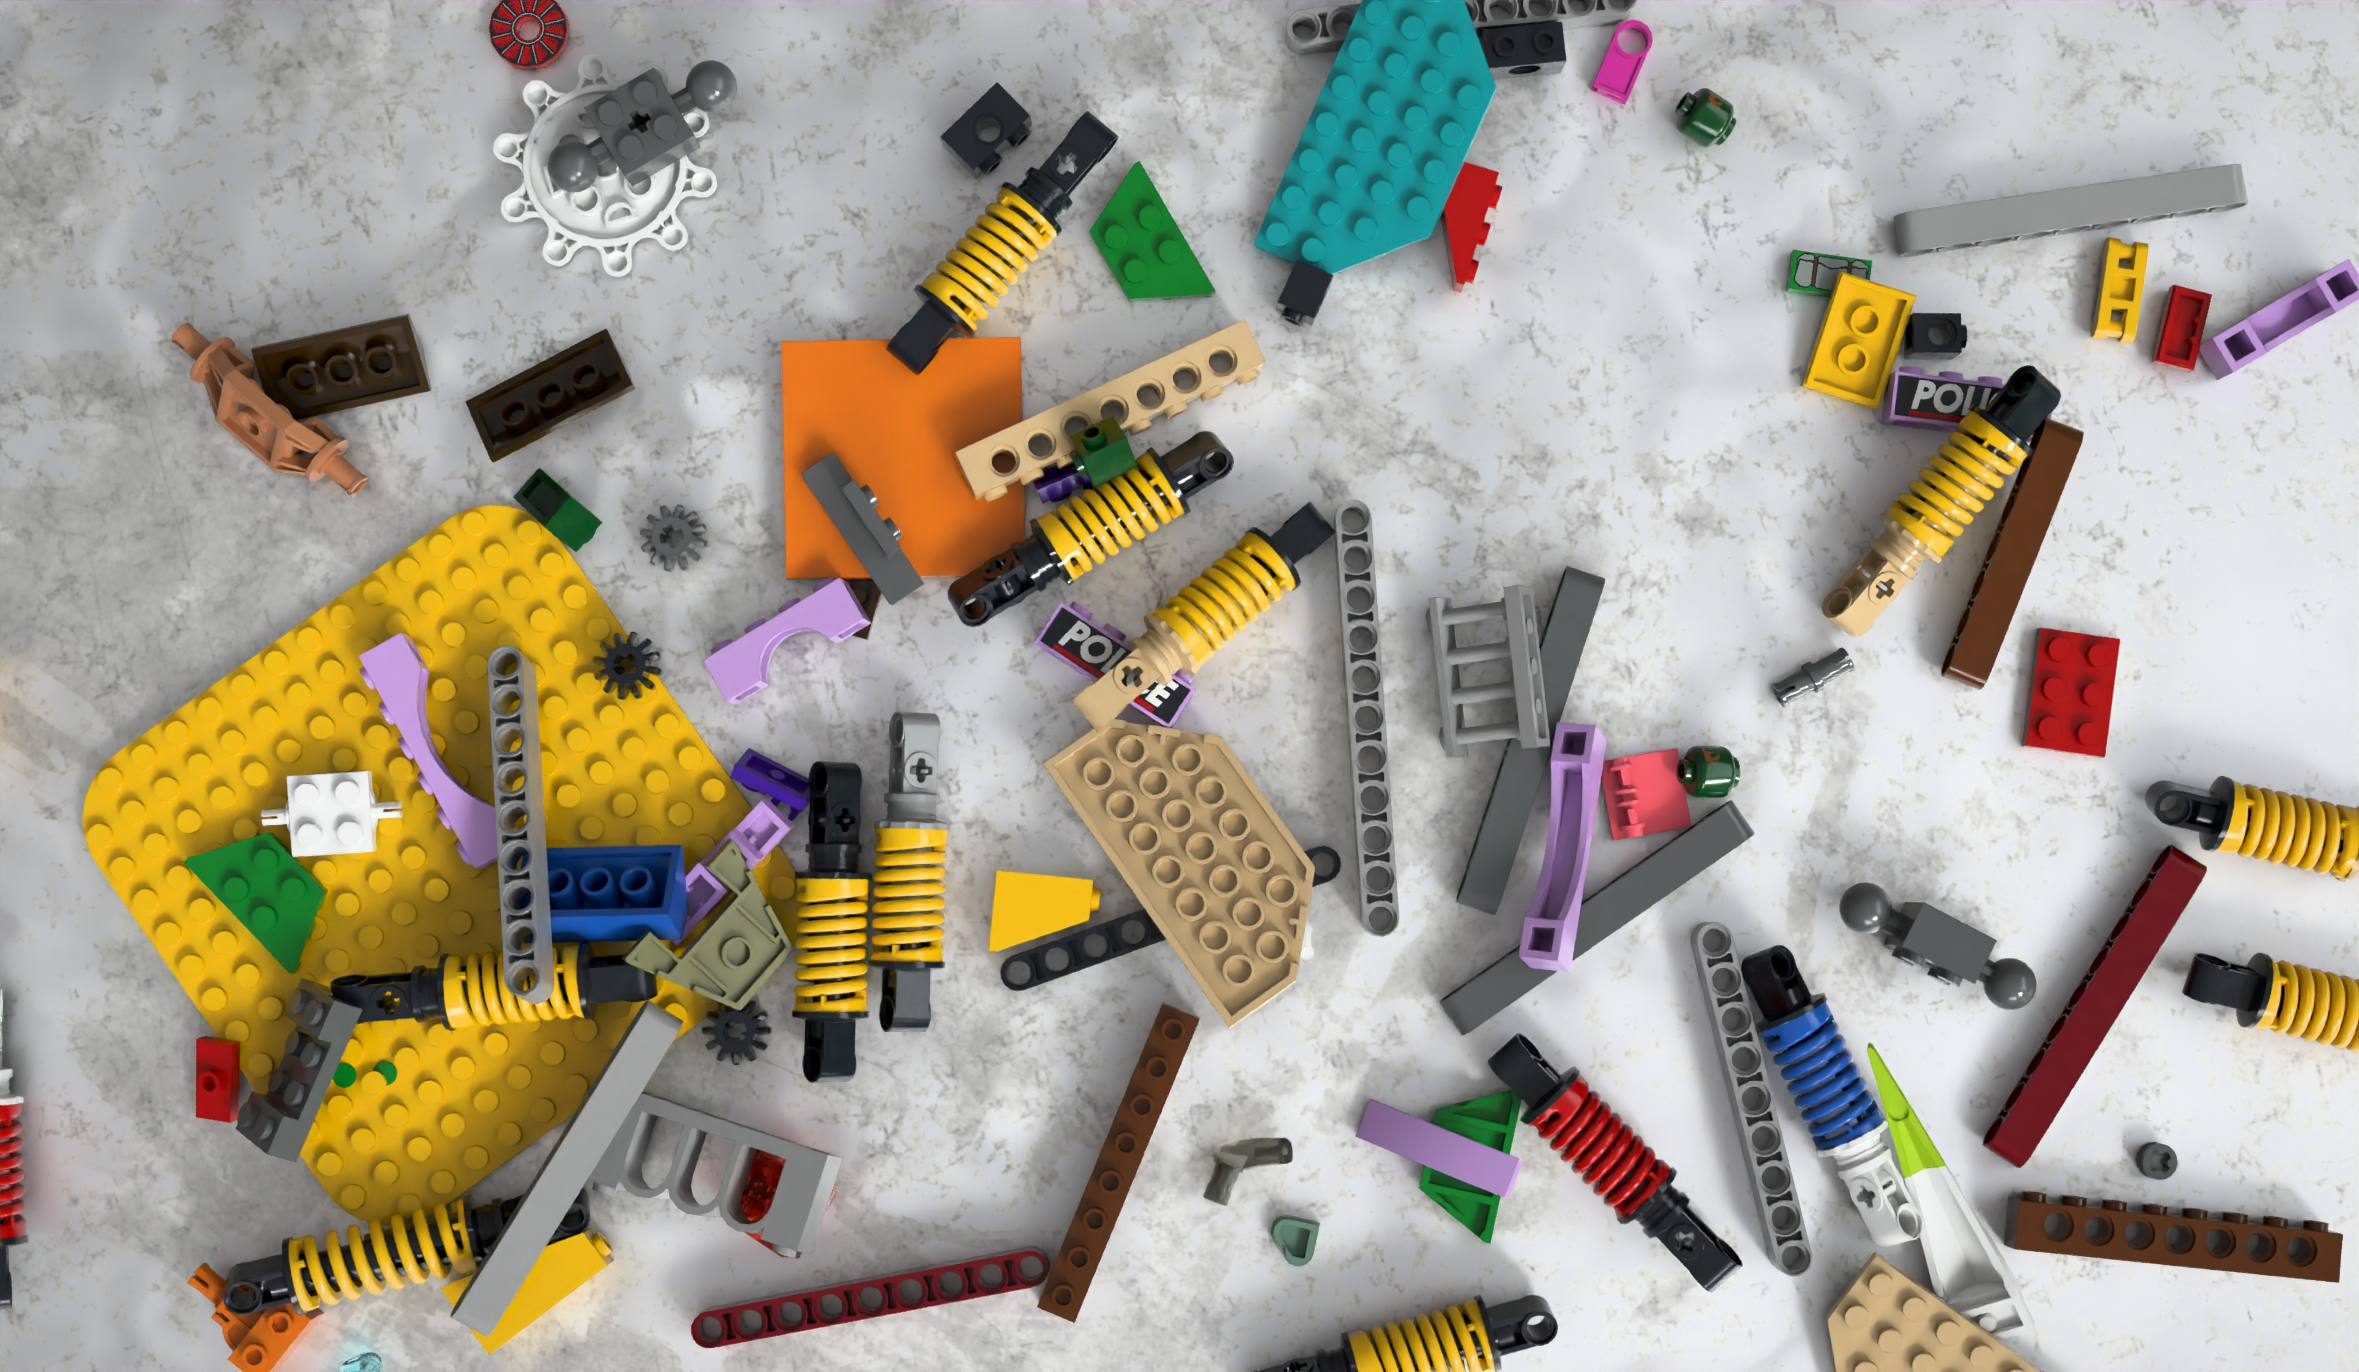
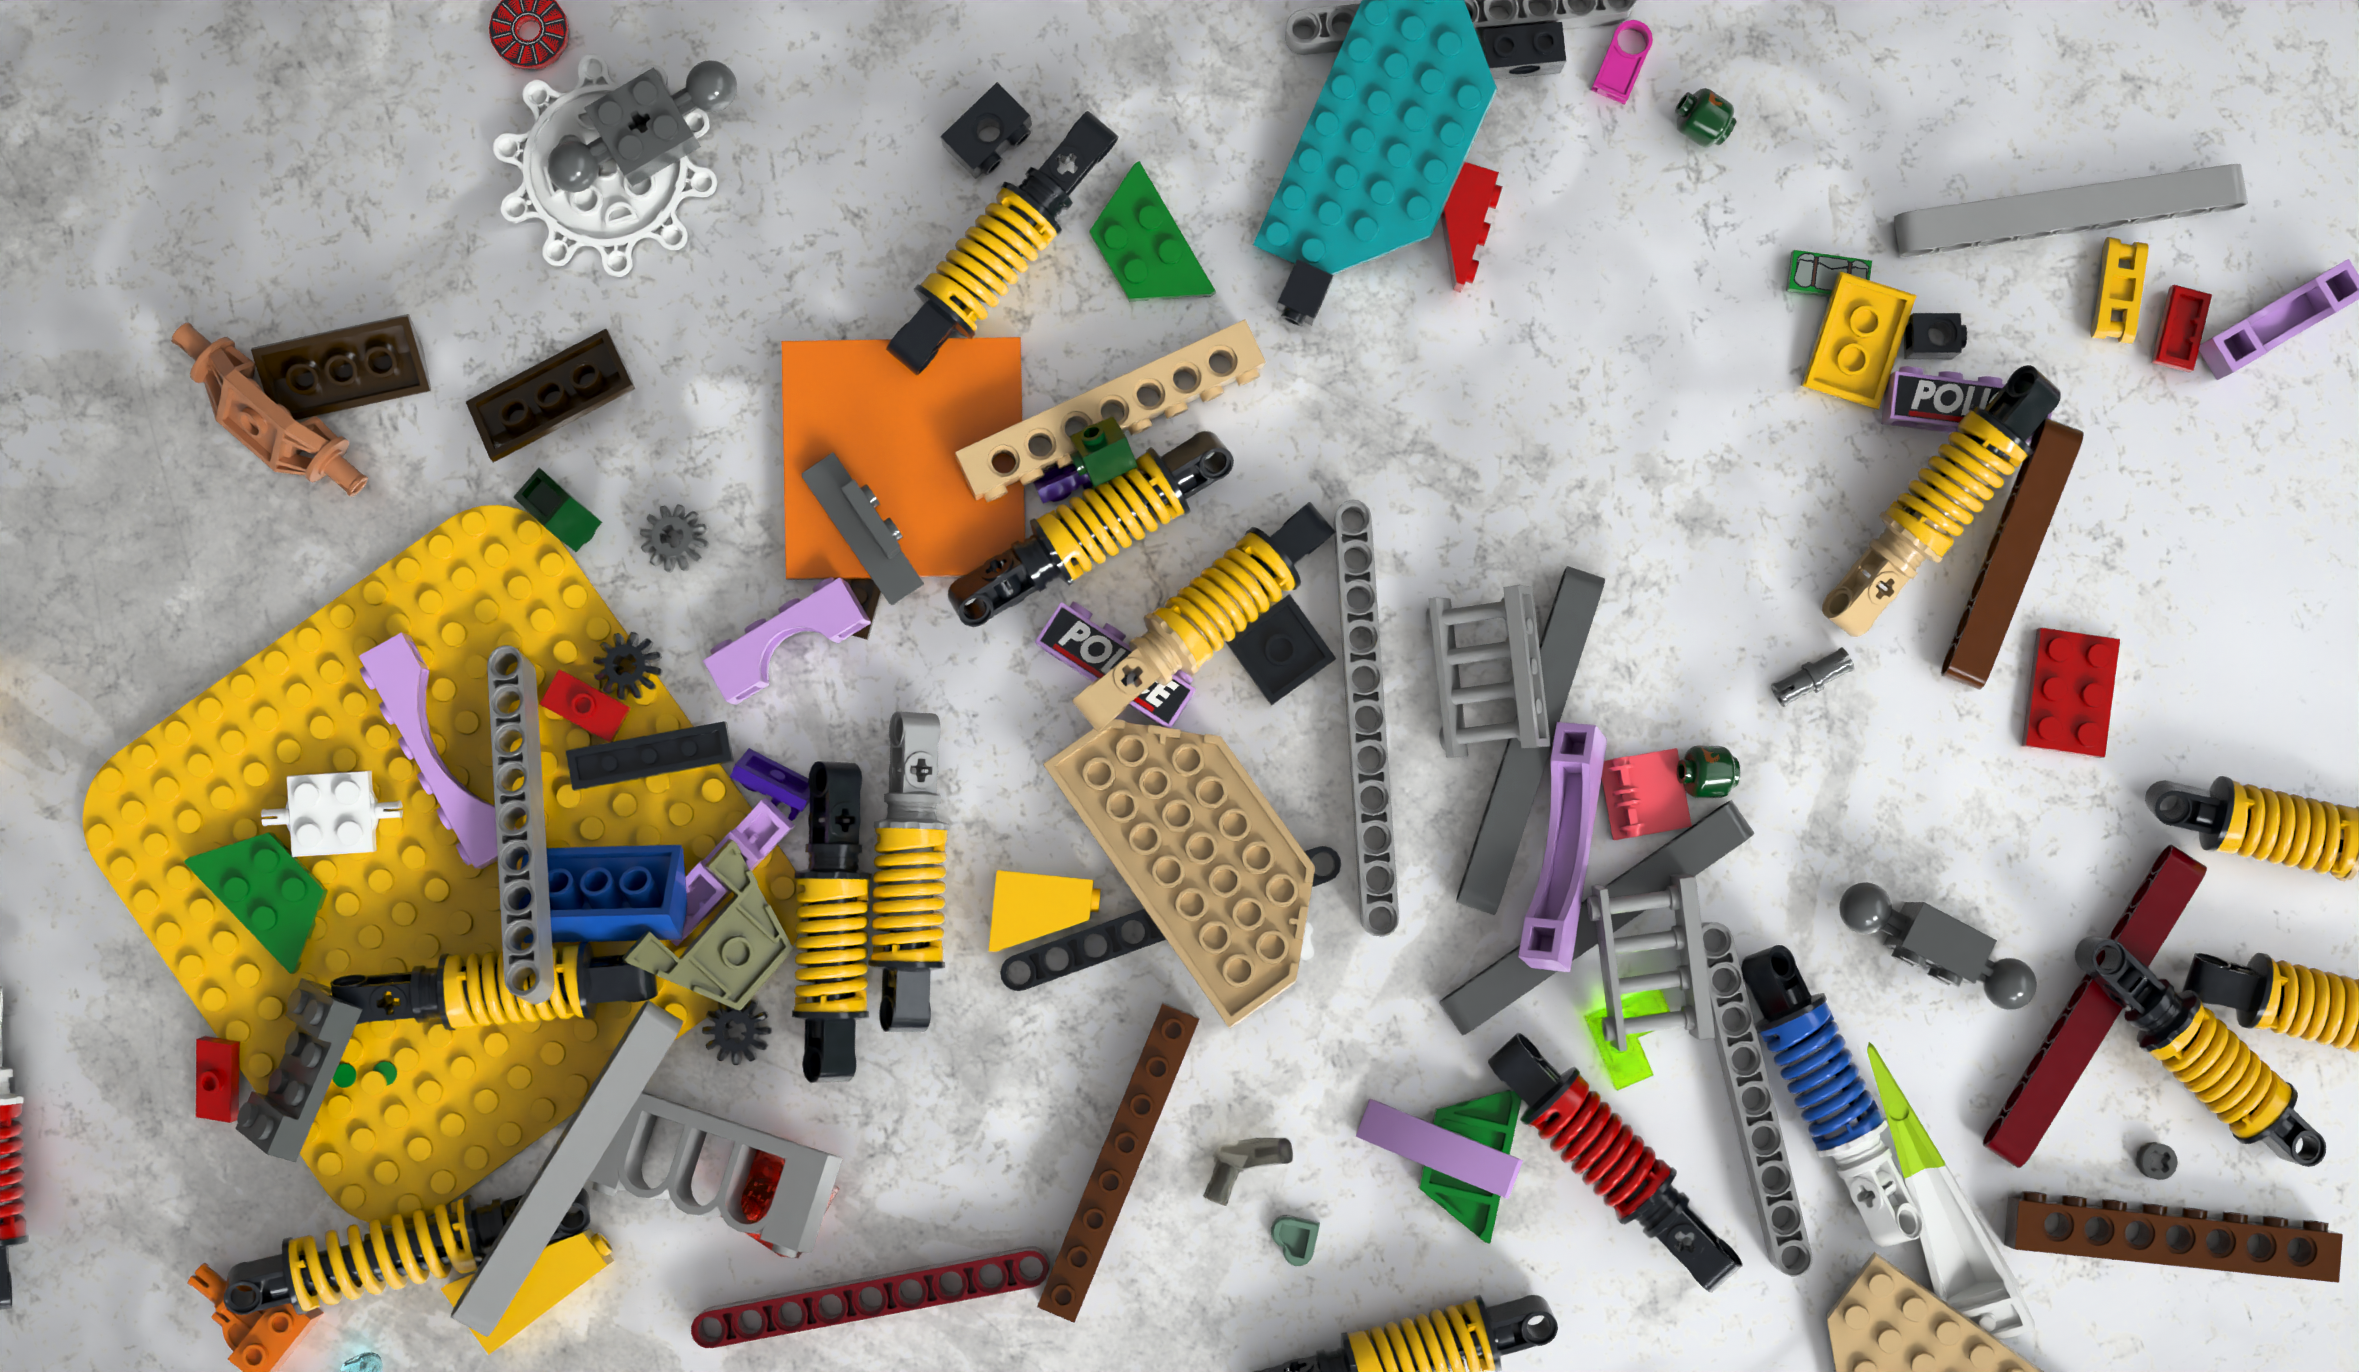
(585, 706): none -> red plate
(649, 756): none -> black plate
(1280, 650): none -> black plate
(1629, 1065): none -> clear neon green plate
(1690, 976): none -> light grey fence
(2203, 1054): none -> piece

